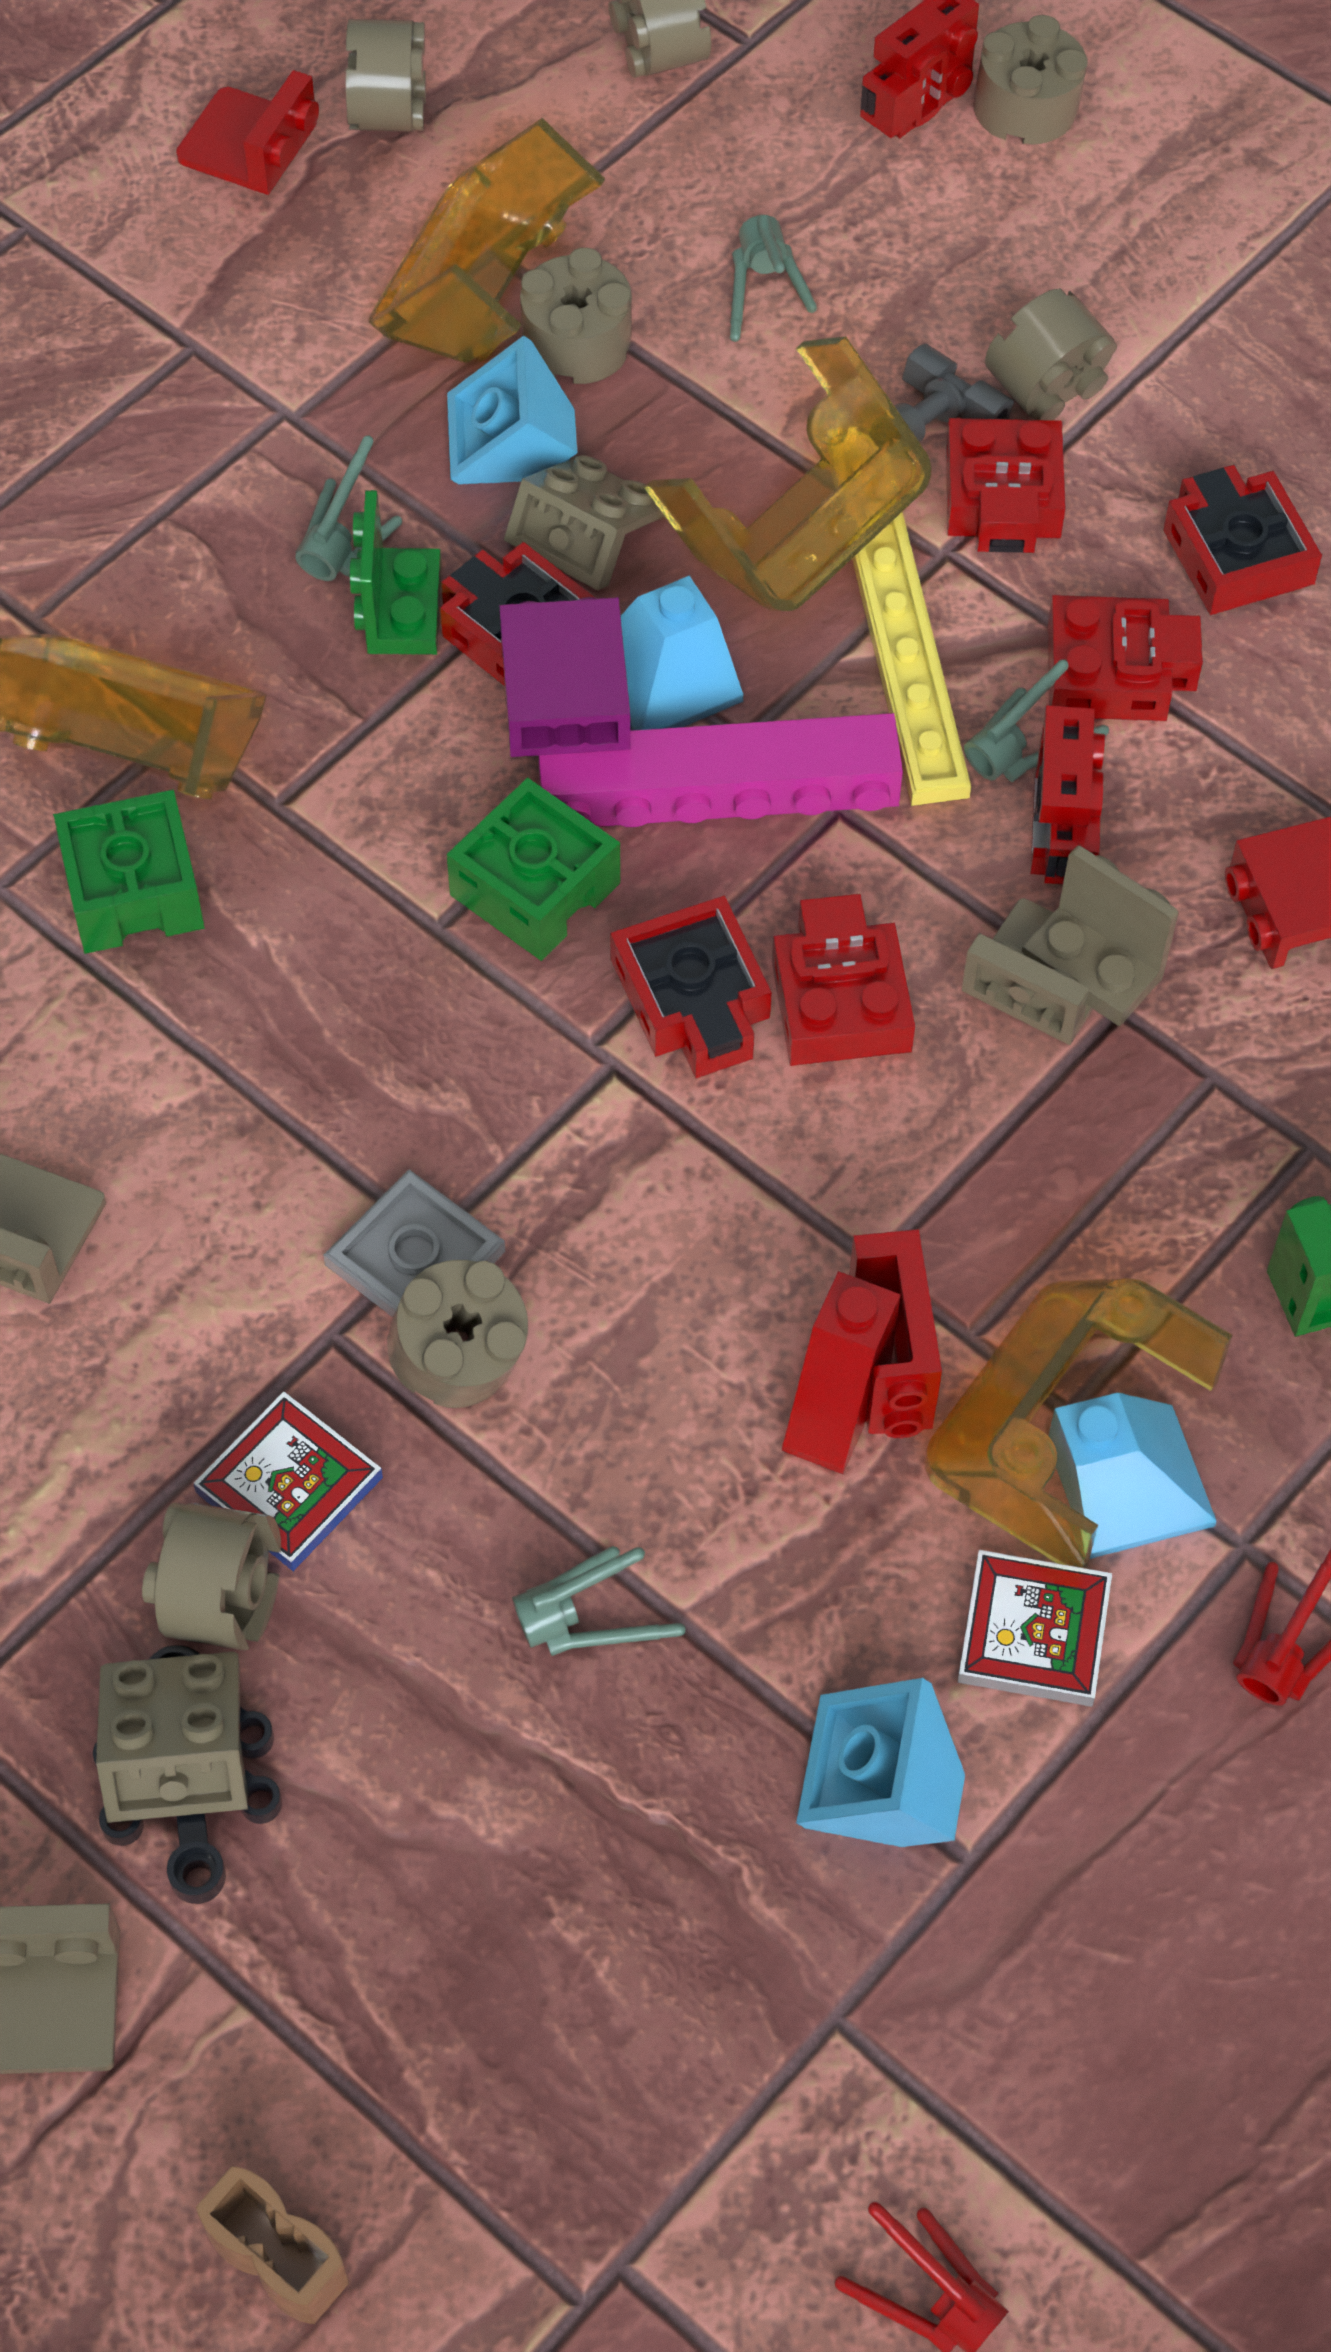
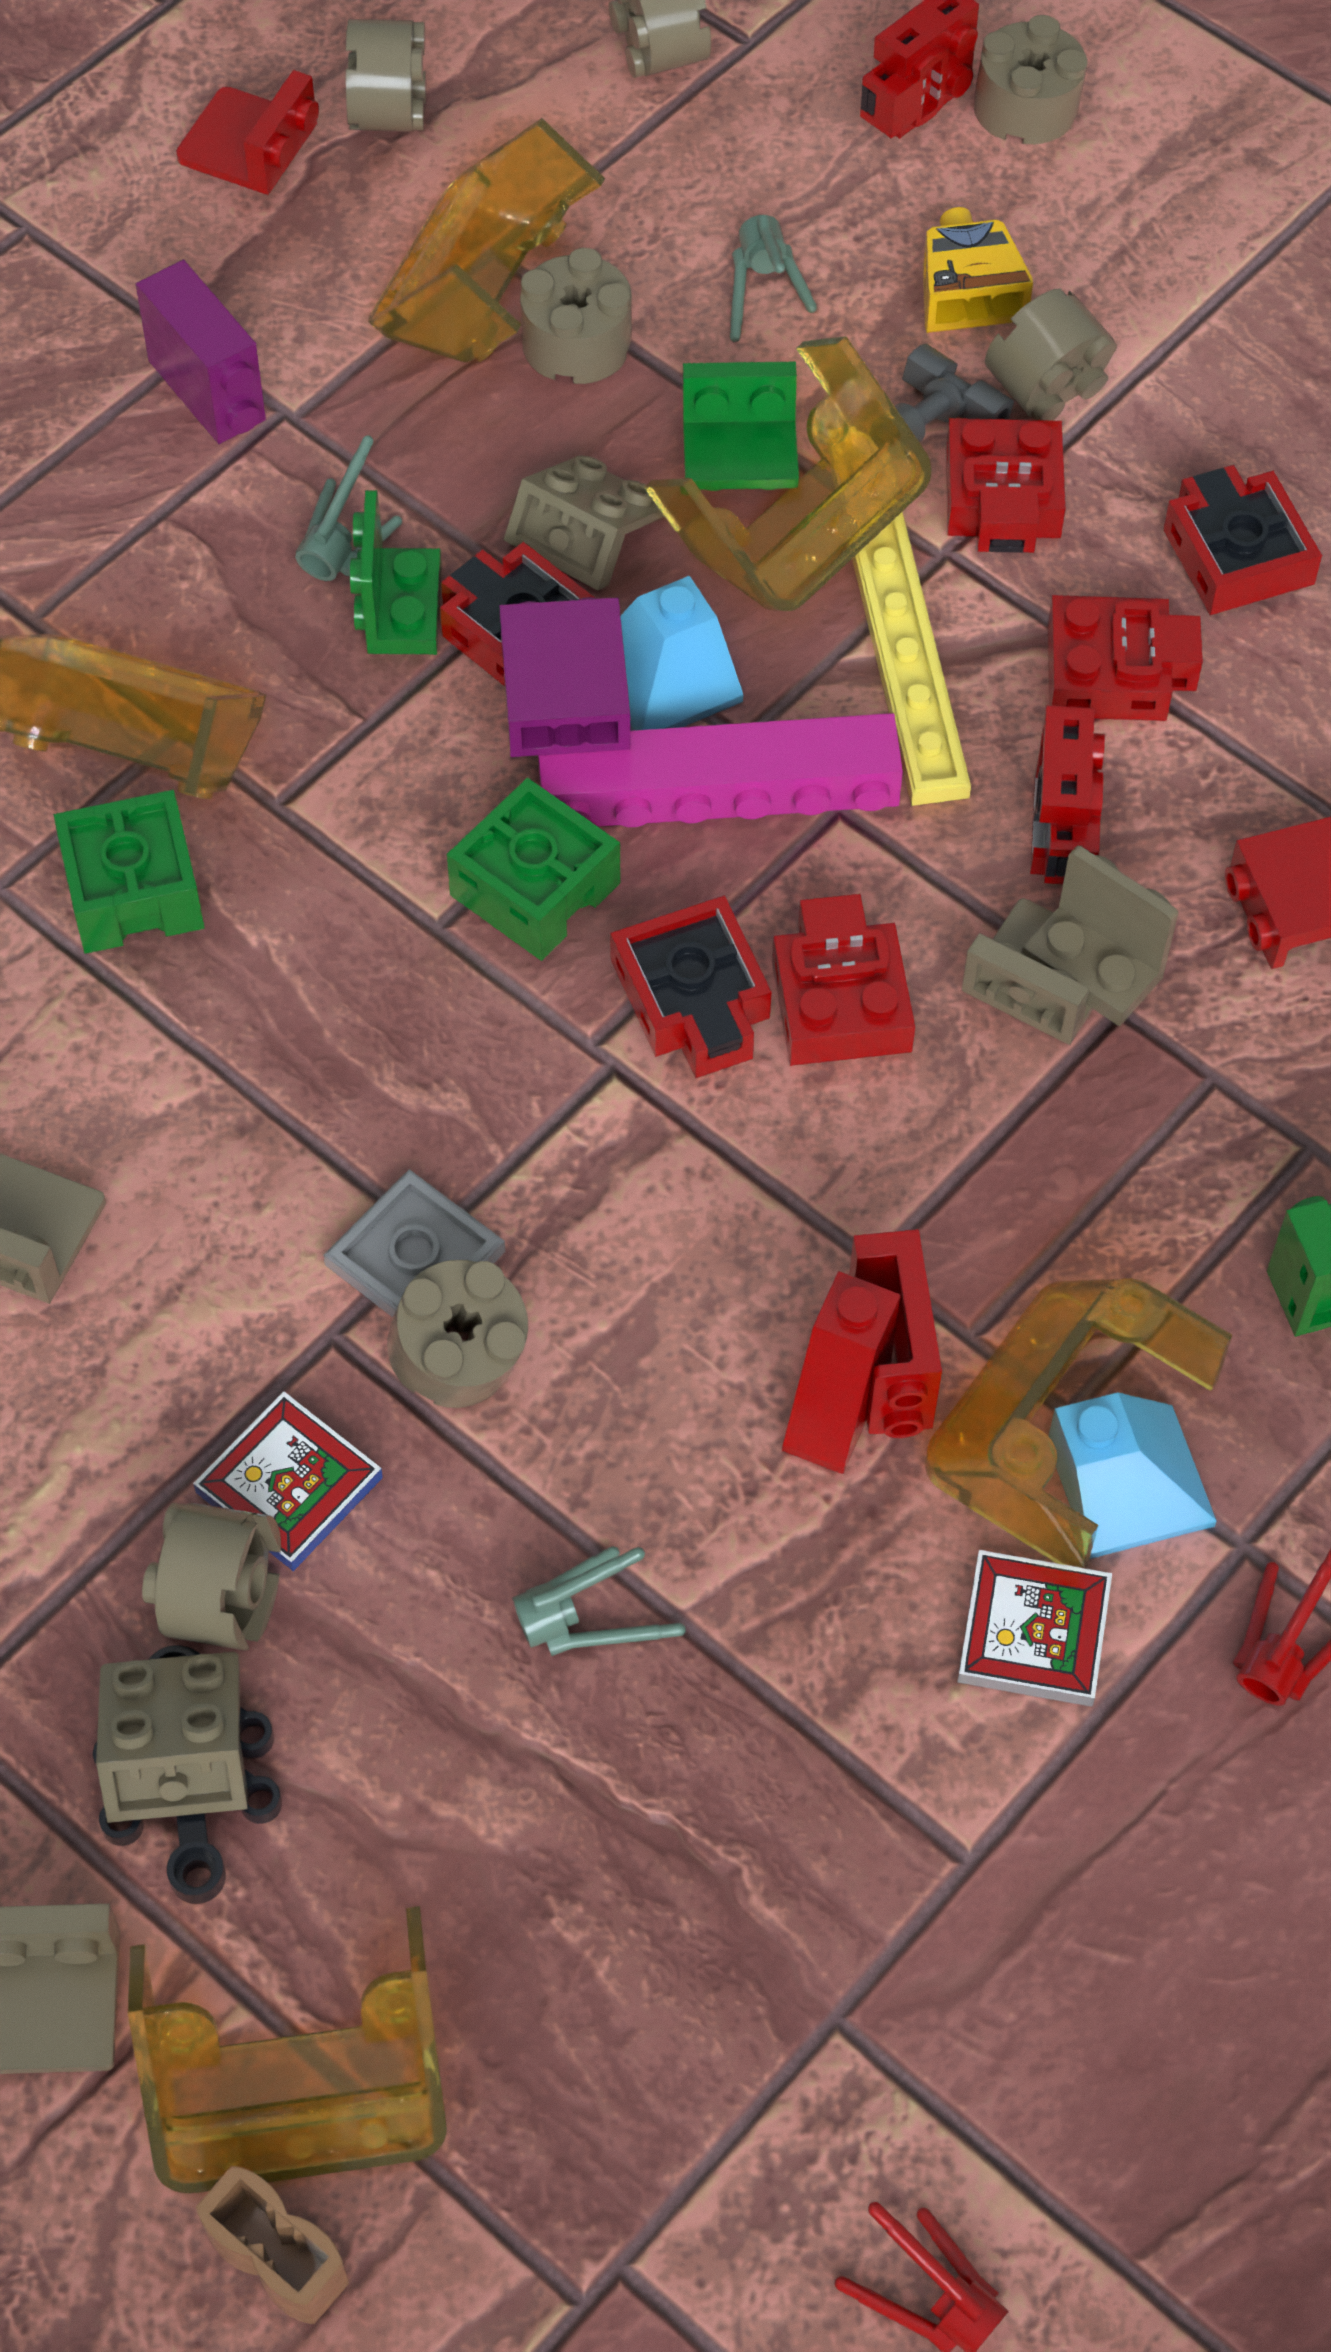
(201, 351): none -> magenta brick
(291, 2100): none -> clear yellow windscreen
(509, 419): medium azure slope -> none
(740, 425): none -> green bracket
(883, 1767): medium azure slope -> none
(972, 274): none -> yellow torso
(1000, 742): sand green plant -> none

